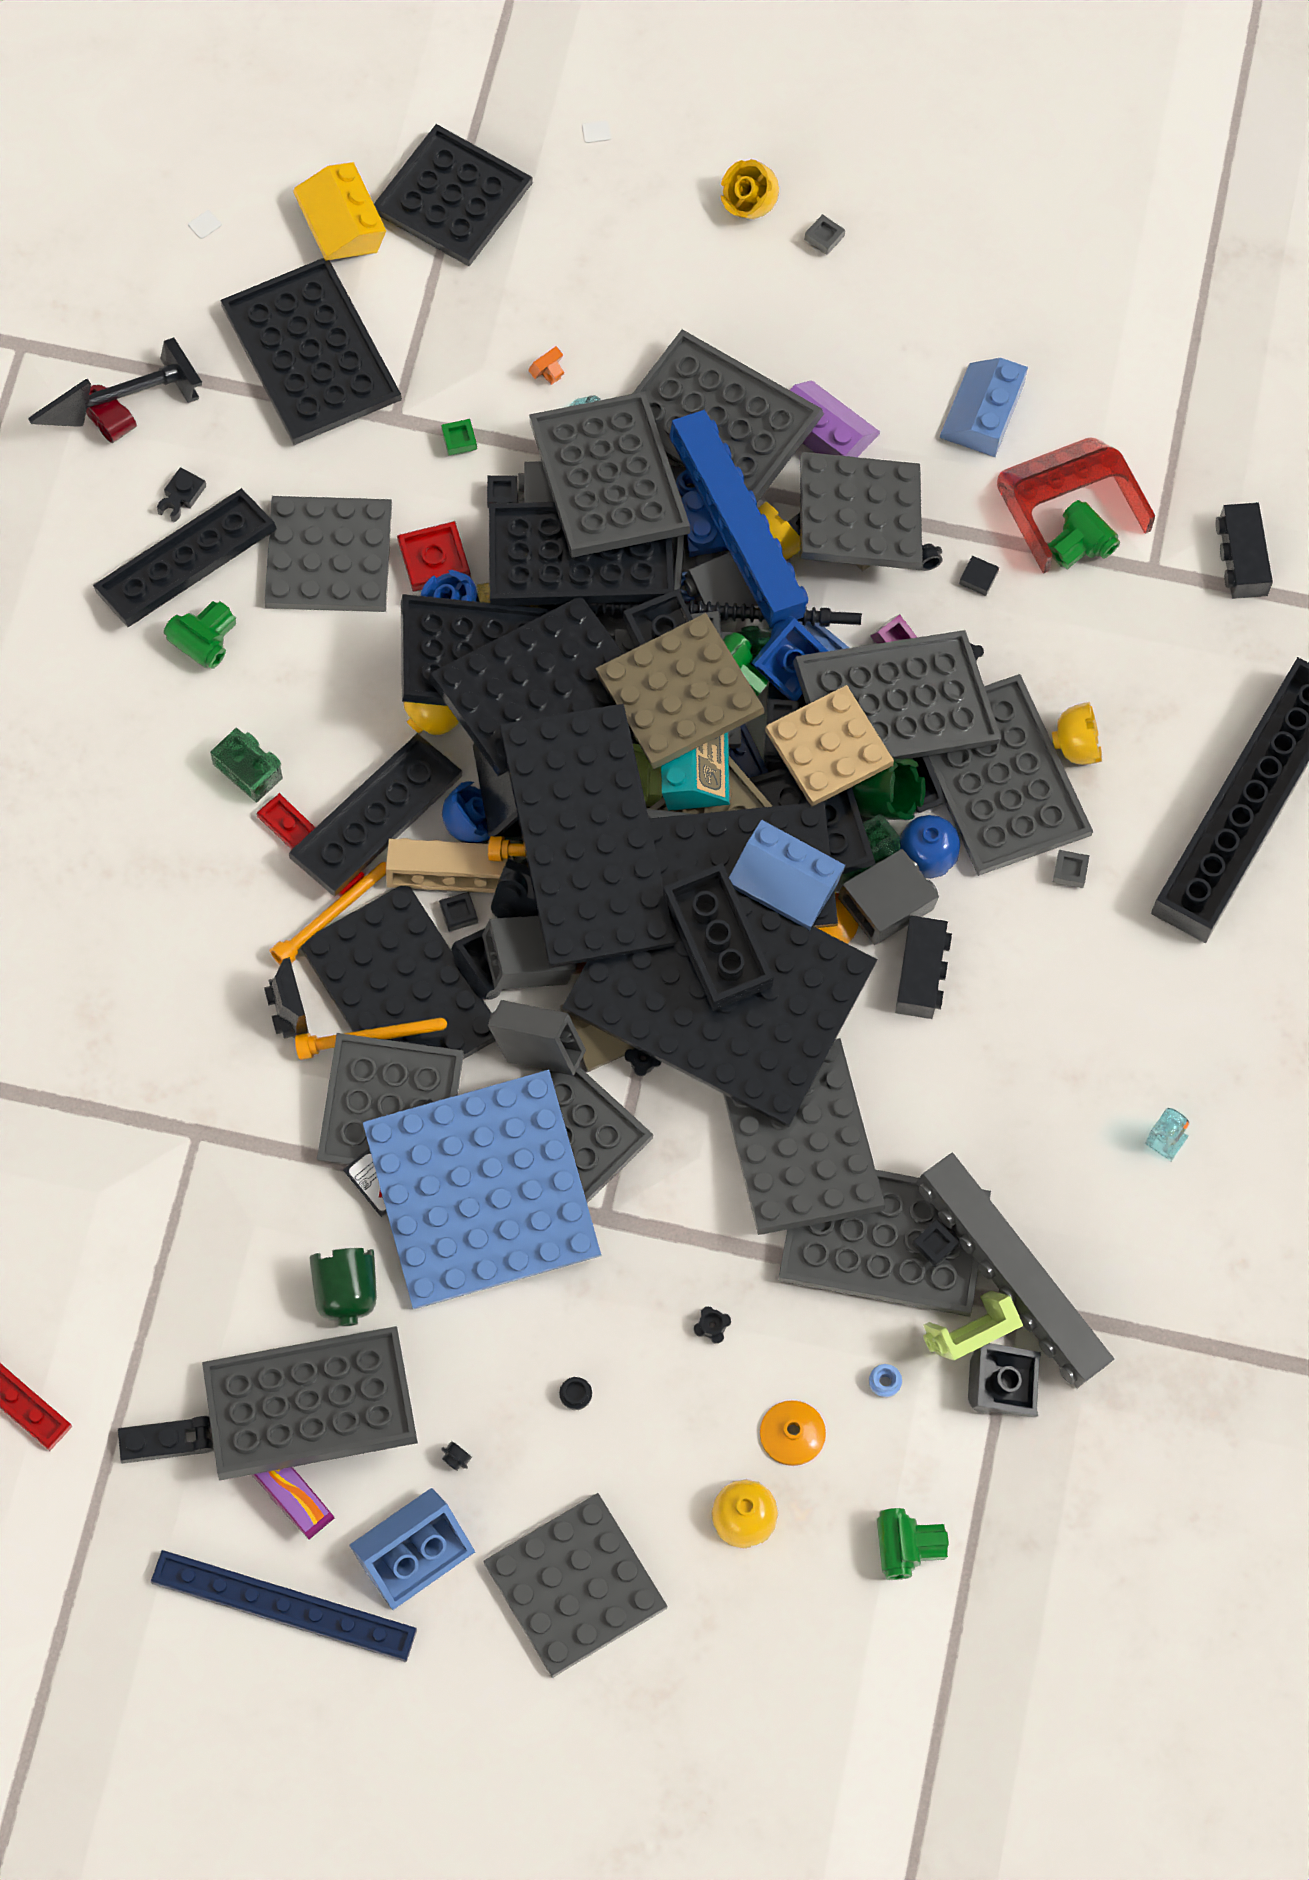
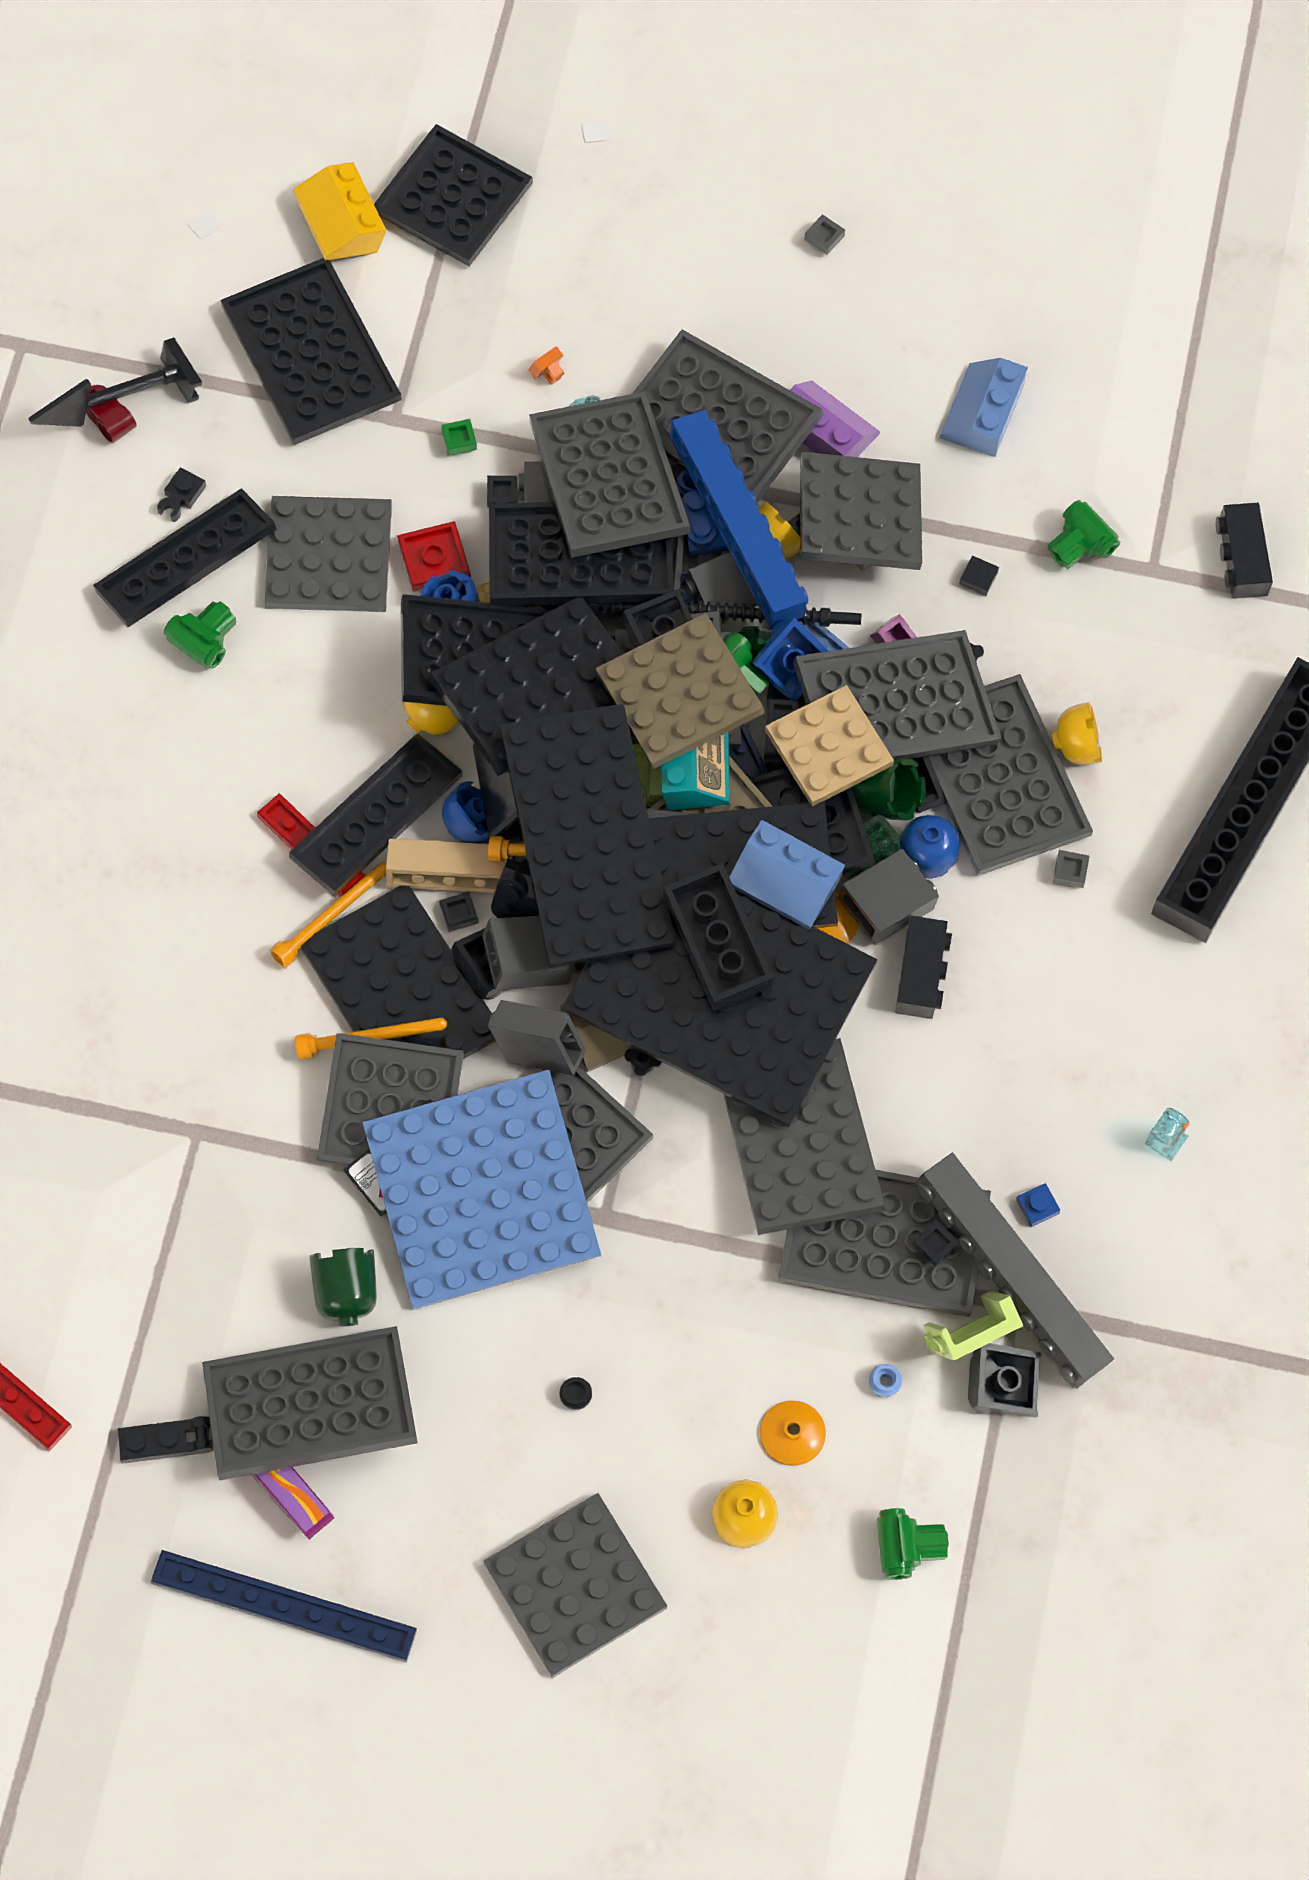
(247, 764): clear green brick -> none
(288, 1004): black slope -> none
(412, 1548): medium blue slope -> none
(455, 1456): black plate -> none
(708, 1316): black plate -> none
(749, 189): yellow cylinder -> none
(931, 557): black plate -> none
(1038, 1205): none -> blue plate
(1061, 473): clear red windscreen -> none

